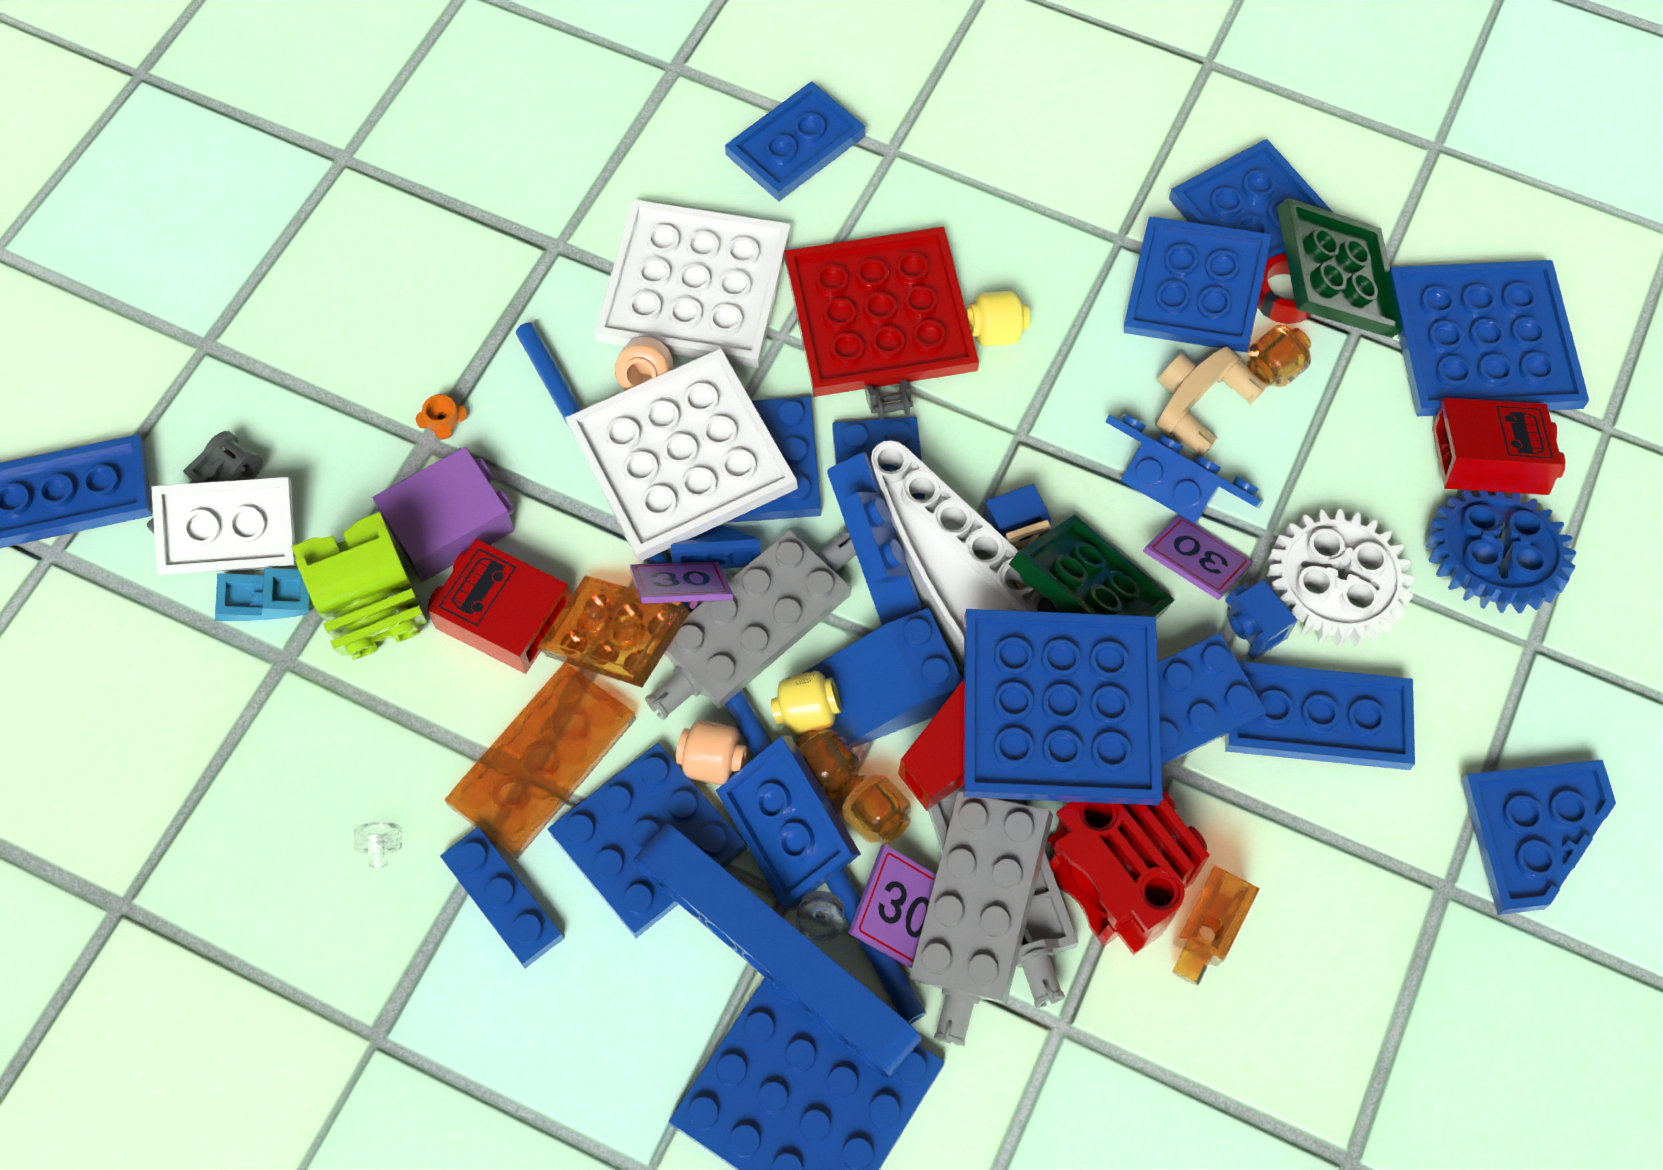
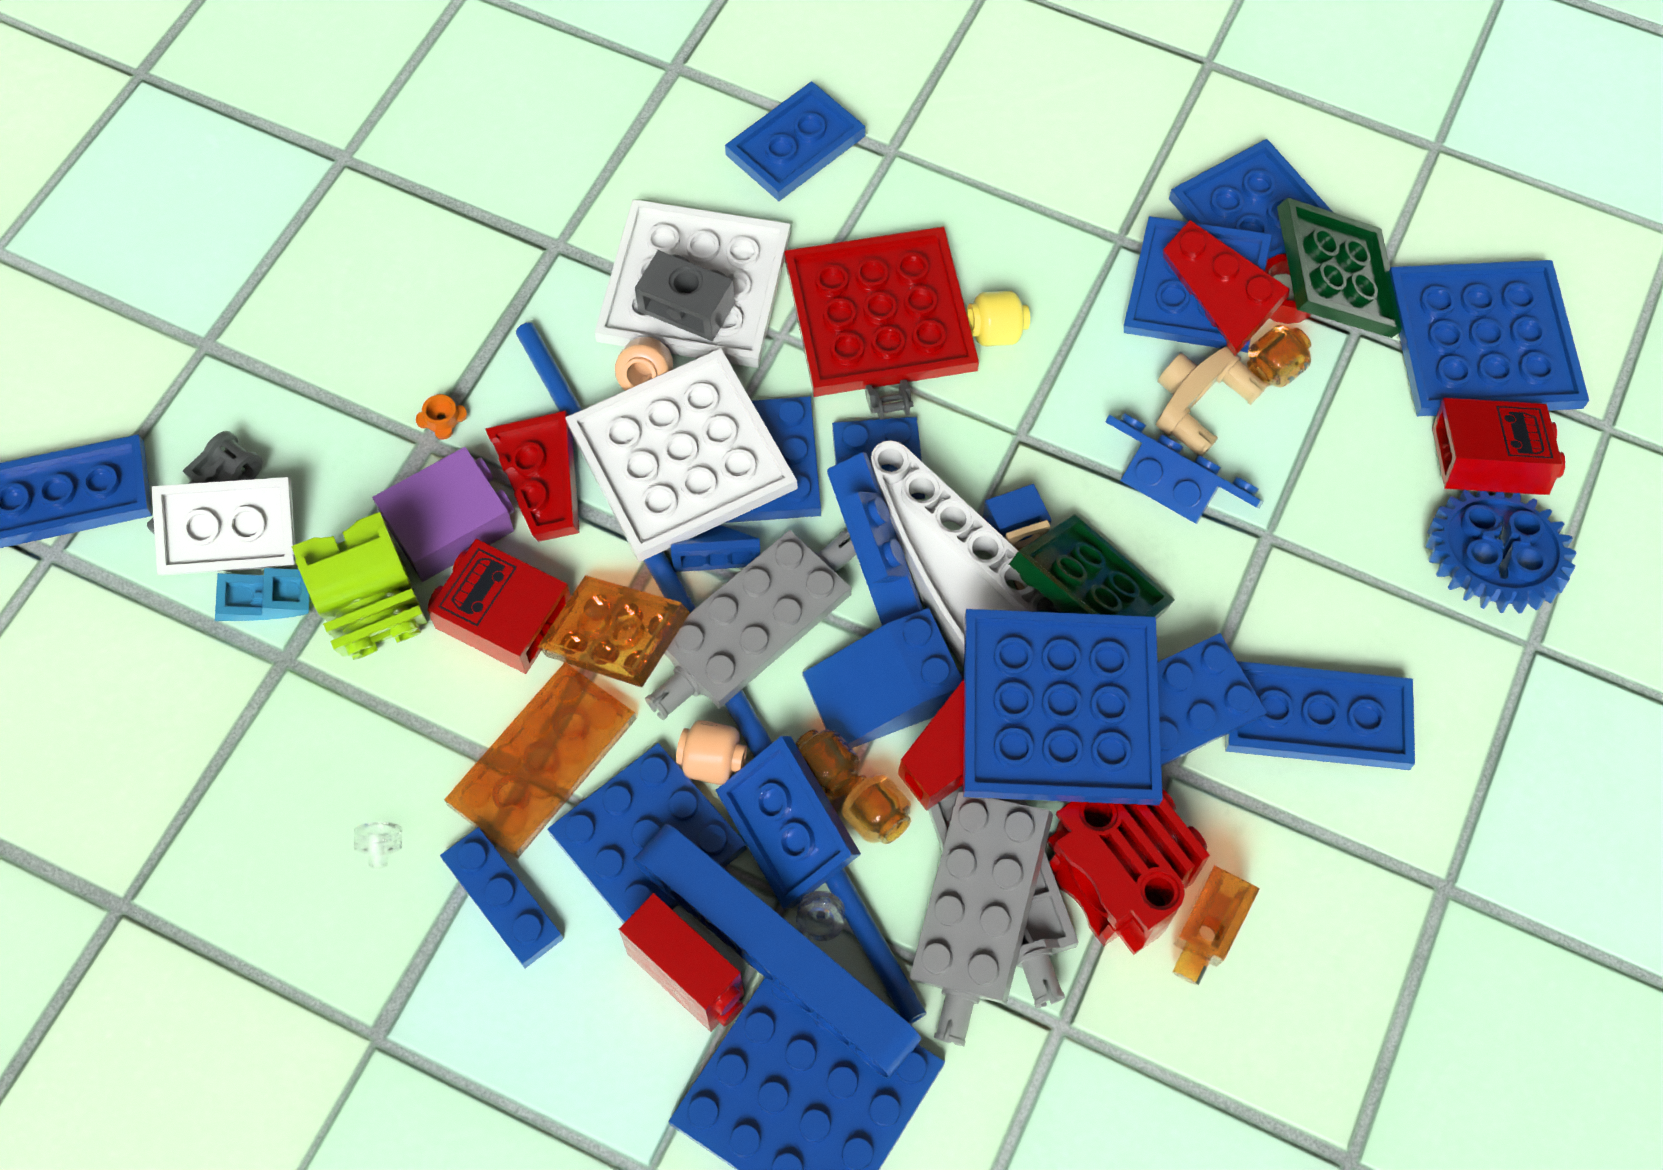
(541, 469): none -> red wing
(663, 296): none -> dark grey brick
(680, 582): medium lavender piece -> none
(683, 963): none -> red brick
(806, 702): light yellow head -> none
(894, 906): medium lavender piece -> none
(1198, 557): medium lavender piece -> none
(1226, 284): none -> red wing
(1259, 617): blue brick -> none
(1347, 544): white gear -> none
(1535, 827): blue plate -> none

